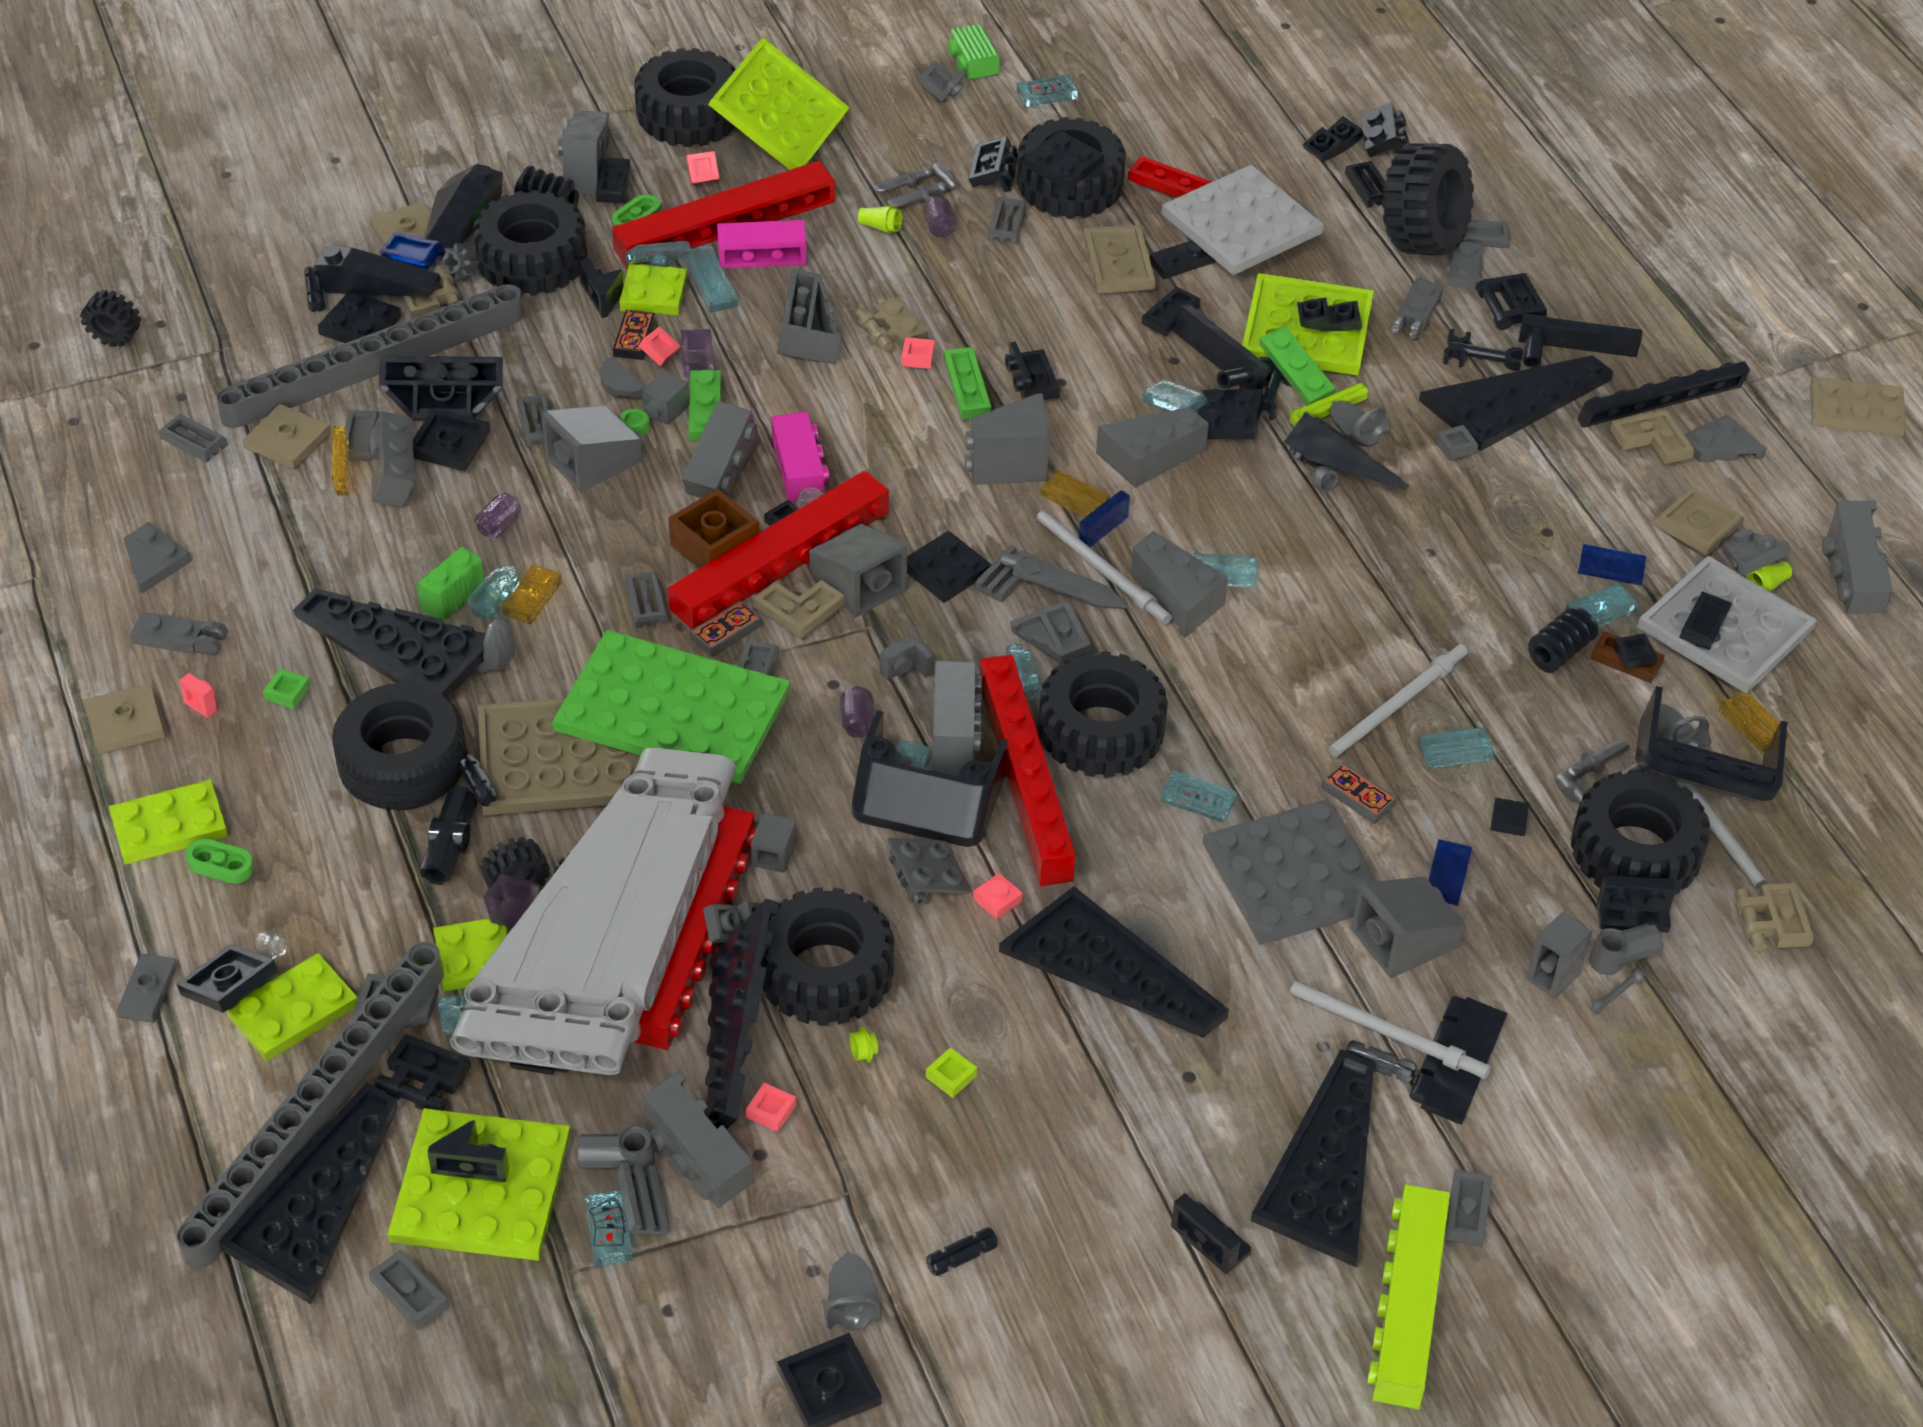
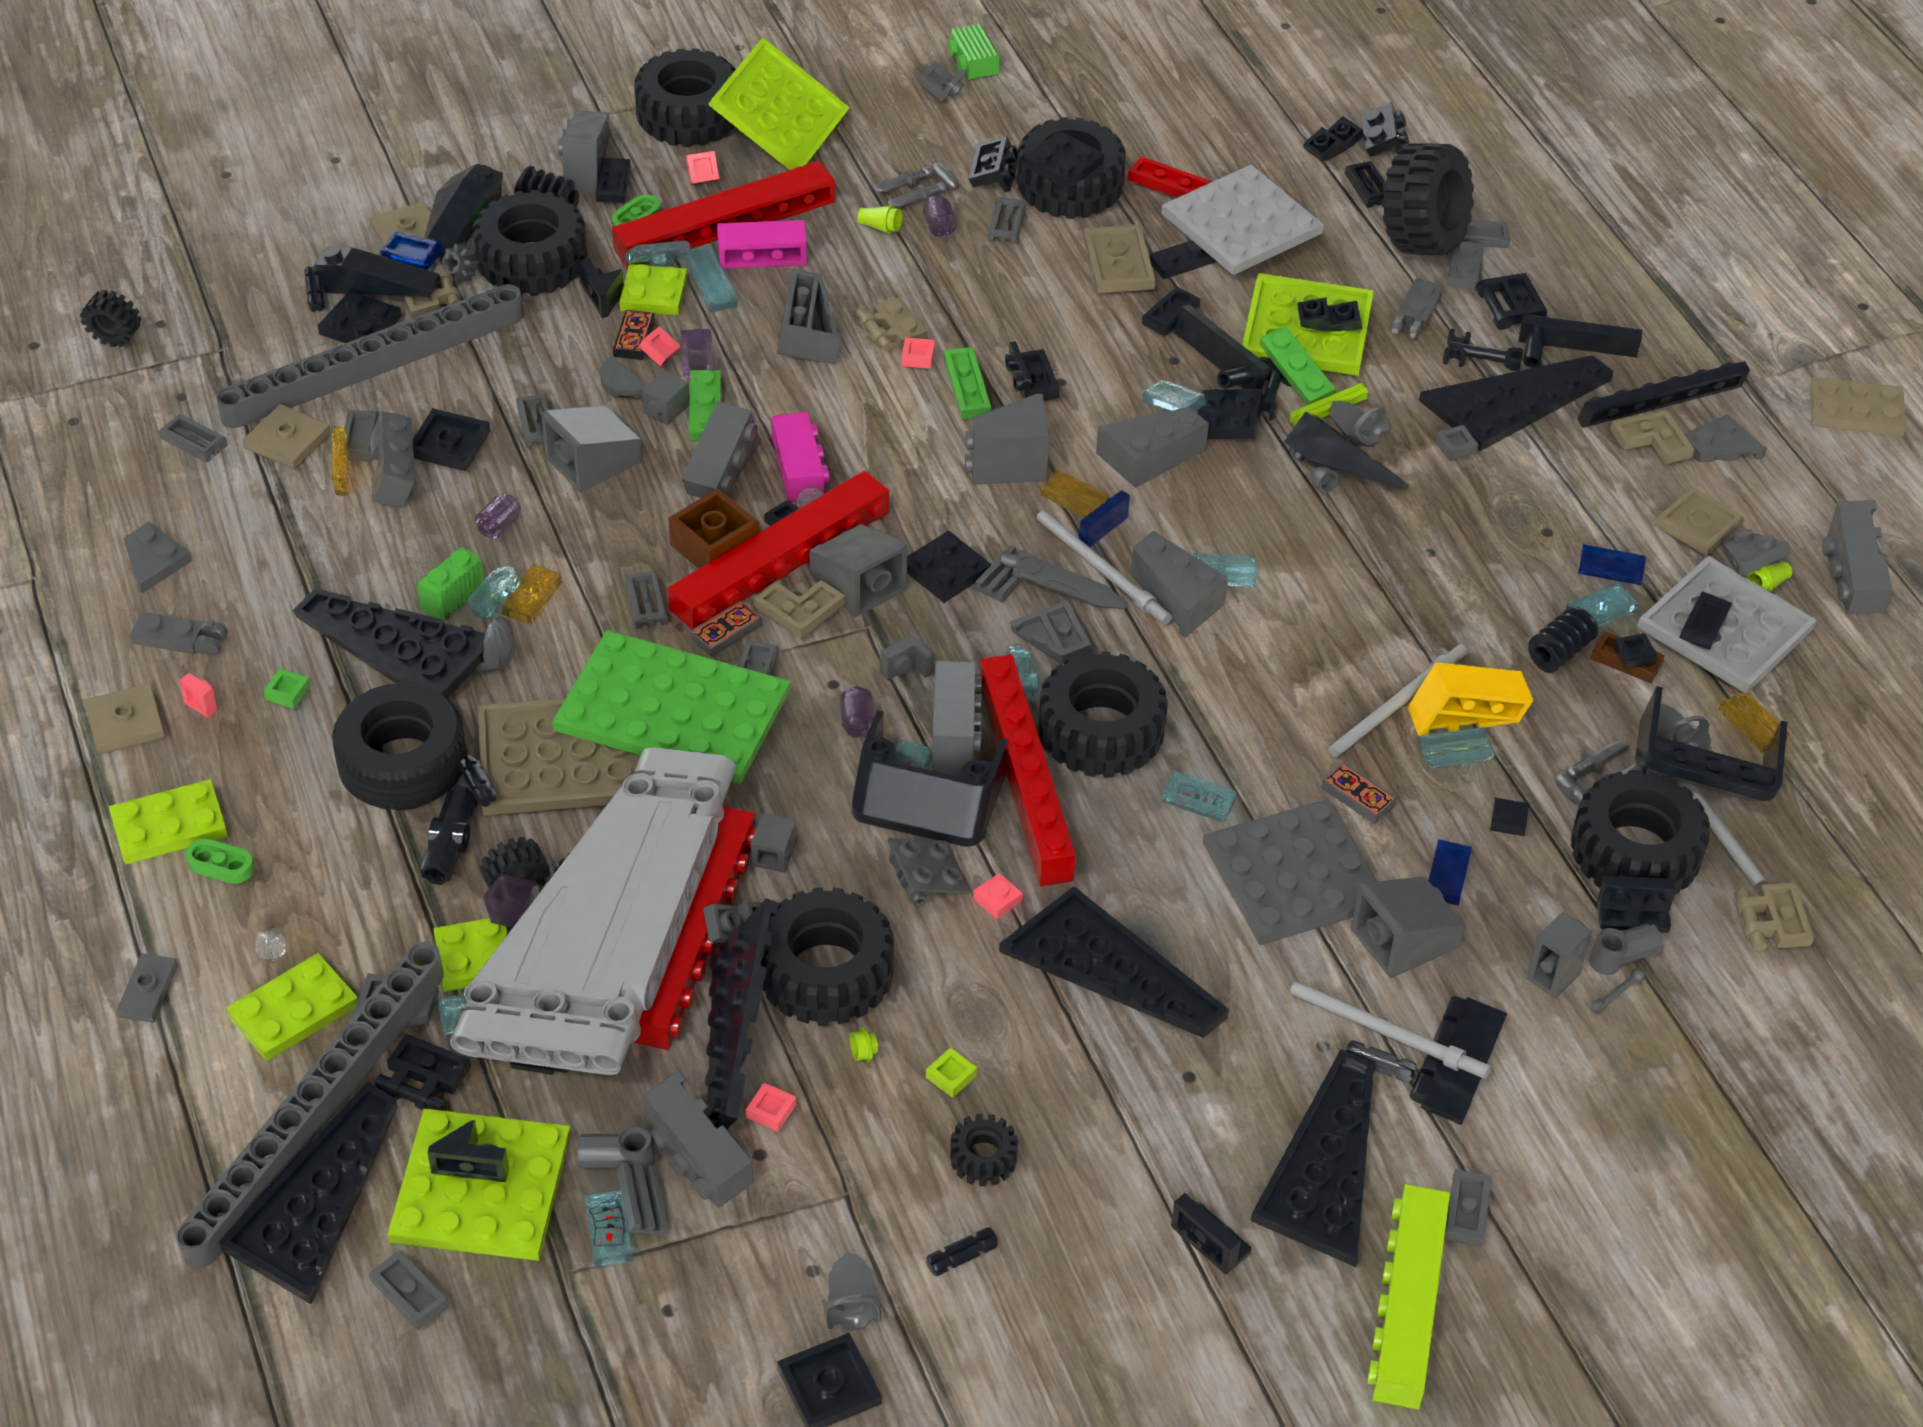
(227, 978): black plate -> none
(441, 383): black wedge -> none
(636, 420): bright green tile -> none
(983, 1132): none -> black tyre
(1047, 90): clear light blue tile -> none
(1469, 695): none -> yellow wedge

